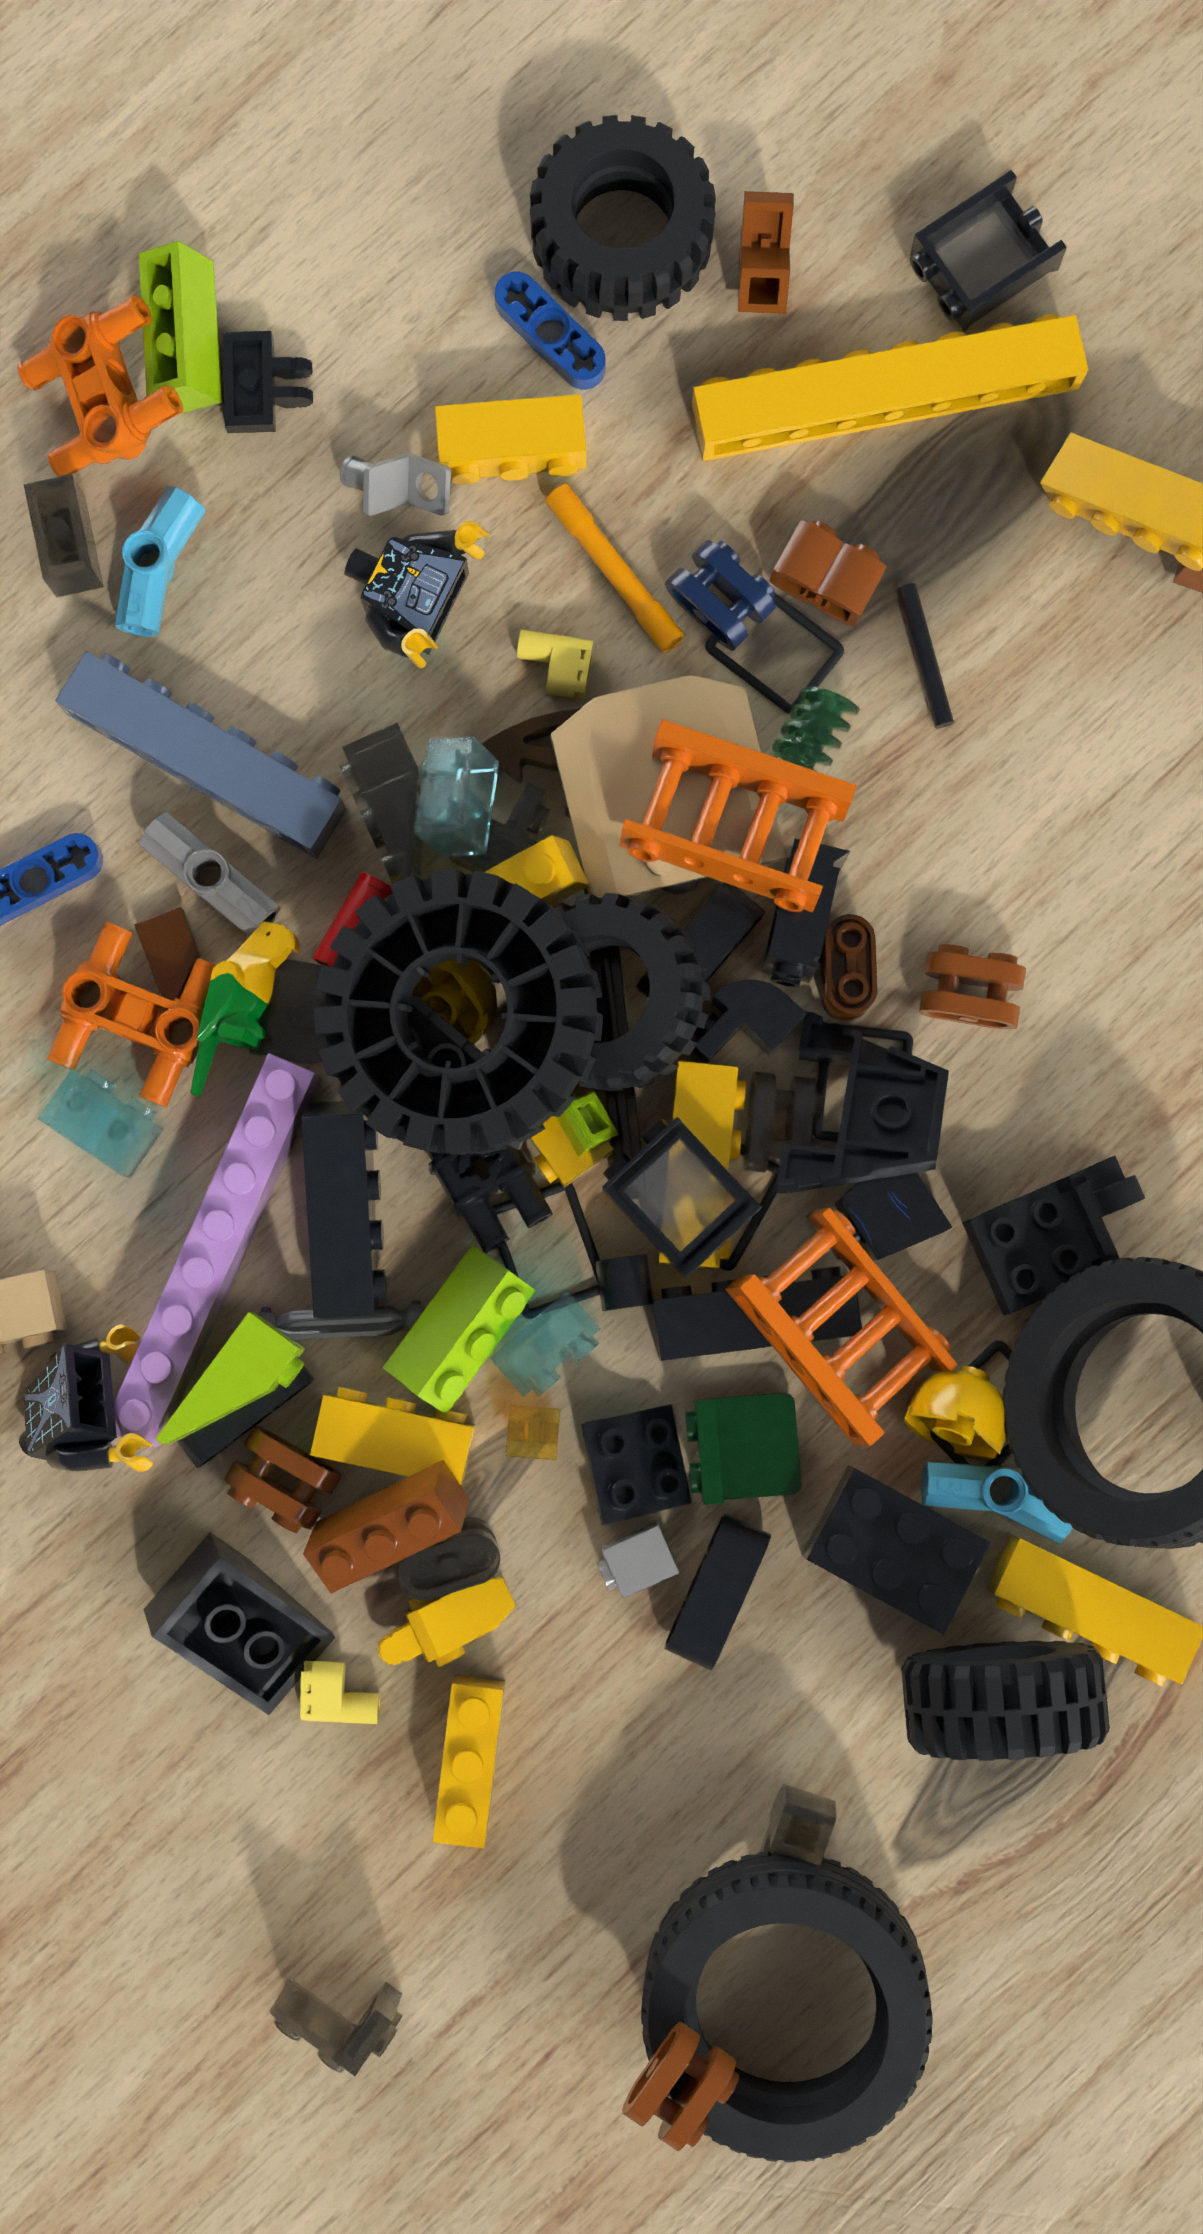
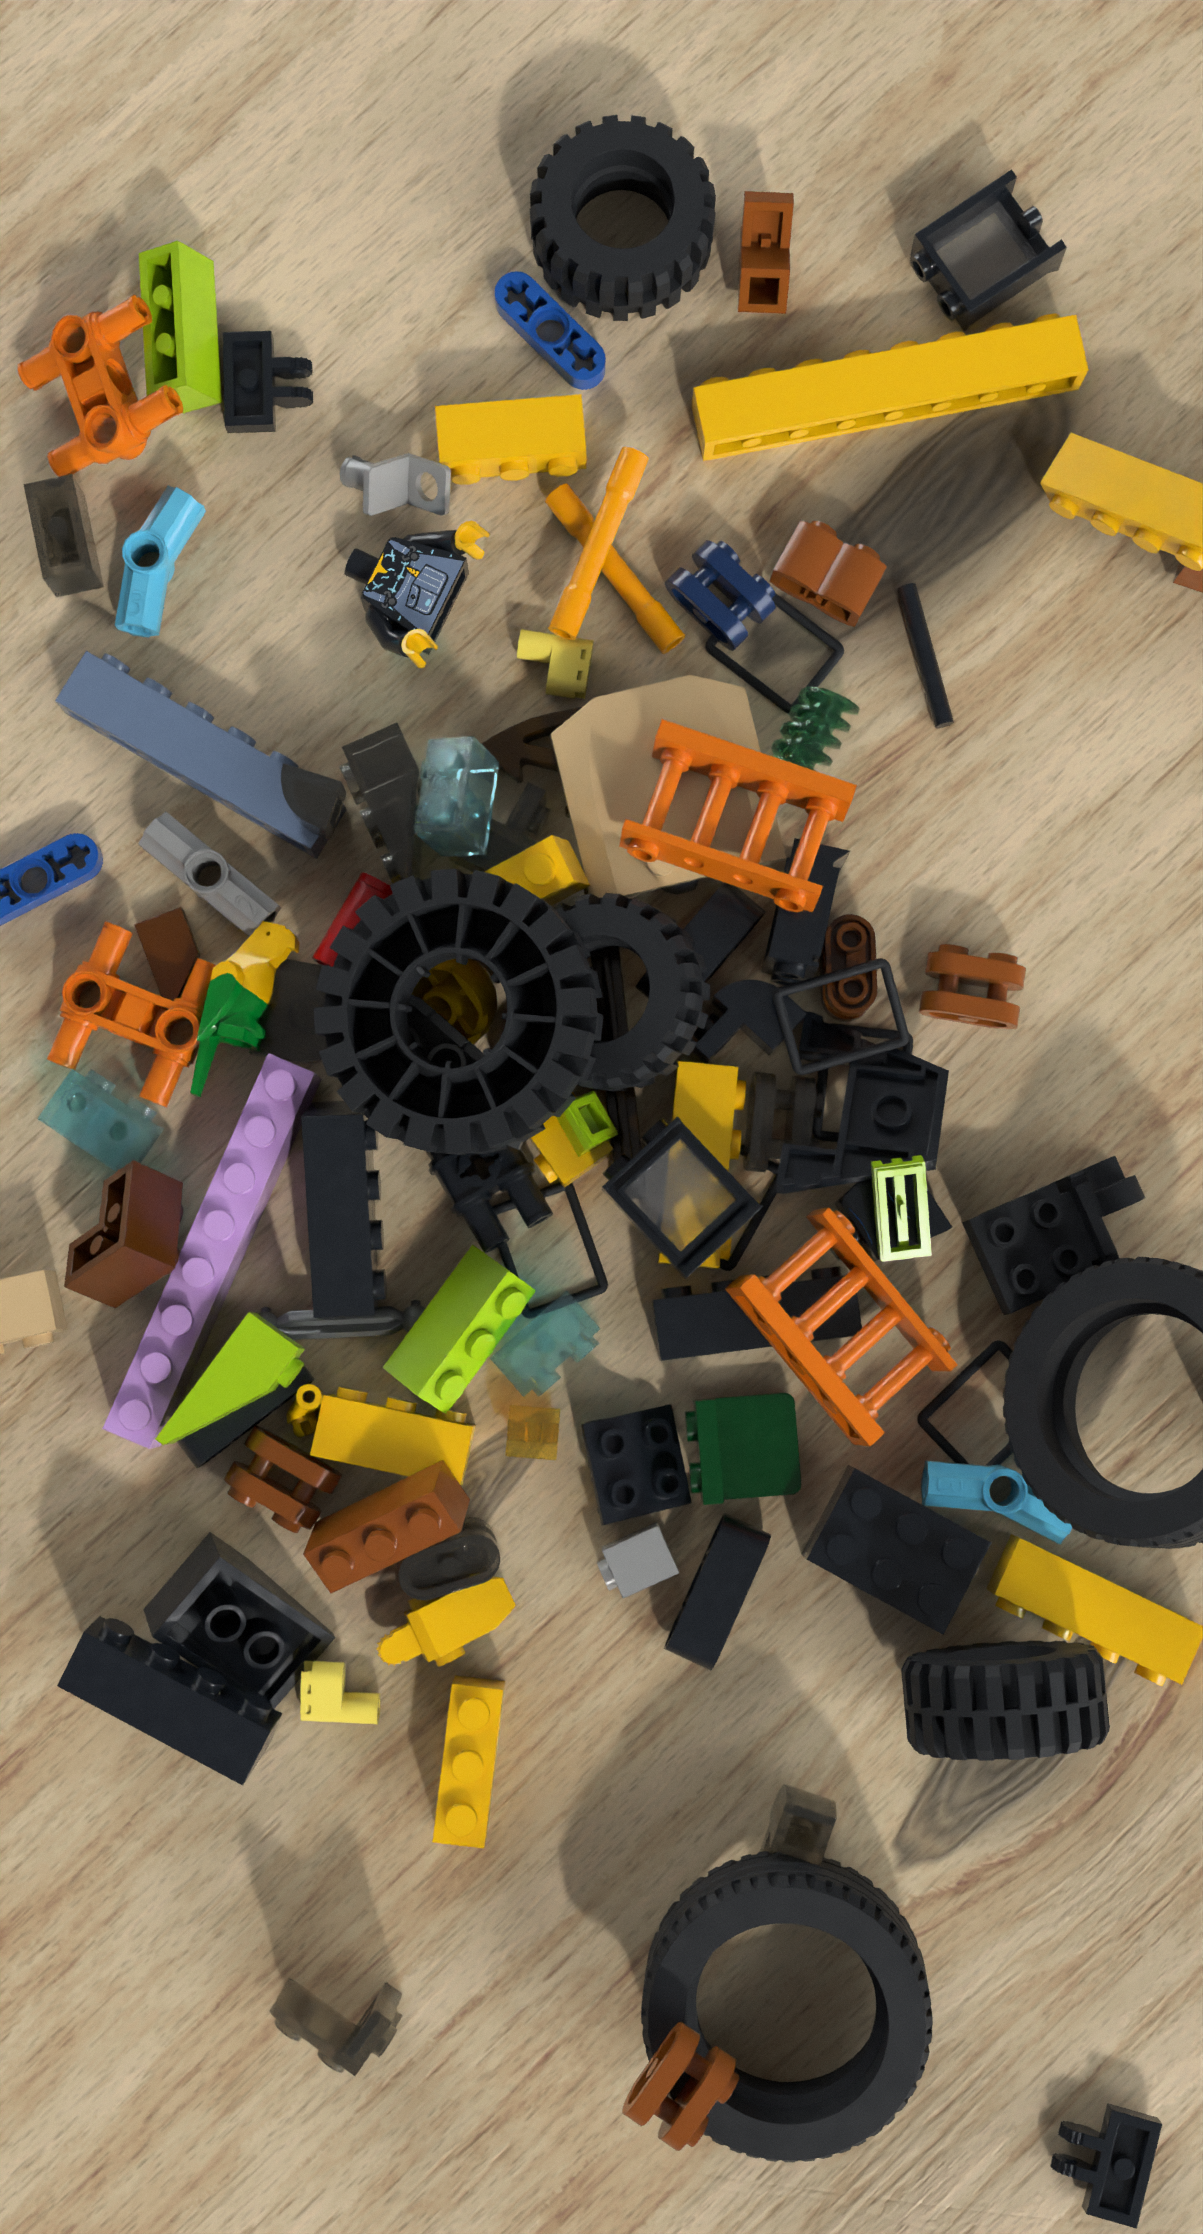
(73, 1408): black torso -> none
(133, 1237): none -> reddish brown brick
(170, 1698): none -> black slope
(303, 1410): none -> yellow arm
(313, 799): none -> clear smoke brick
(619, 492): none -> light orange piece
(624, 1282): black brick -> none
(827, 978): none -> black piece
(897, 1170): none -> tile
(960, 1410): yellow cylinder -> none
(1120, 2163): none -> black hinge

